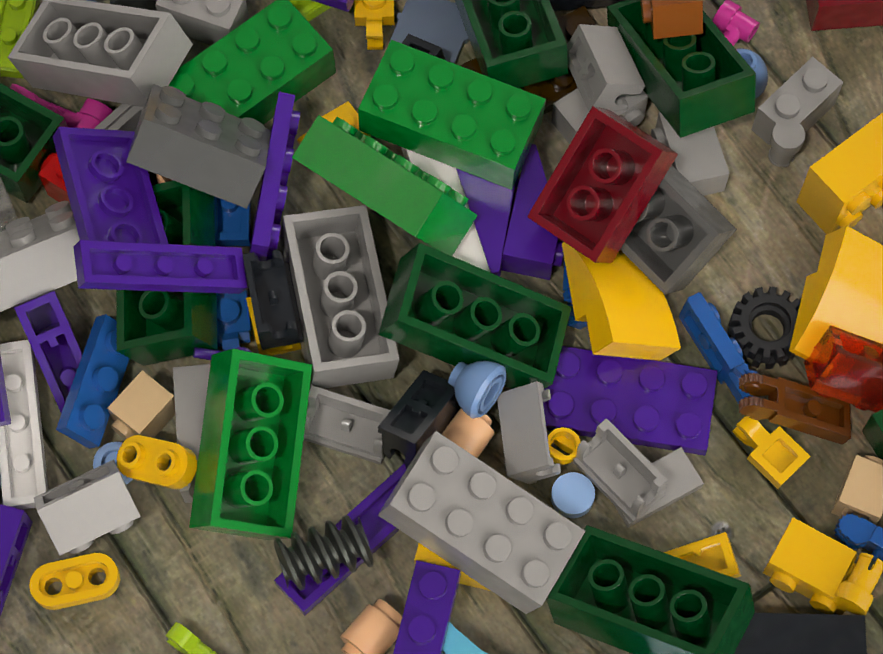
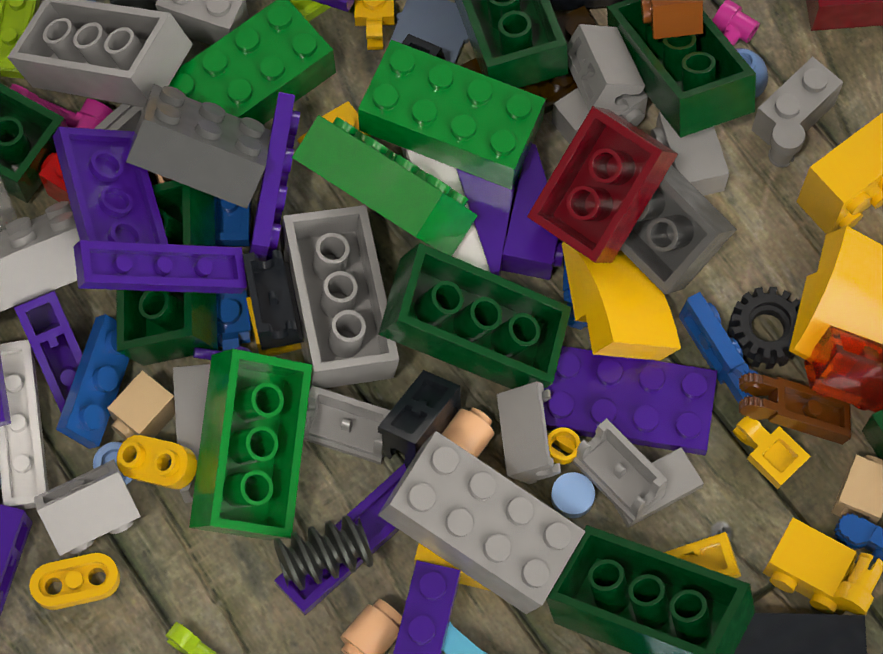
(477, 386): medium blue brick -> none

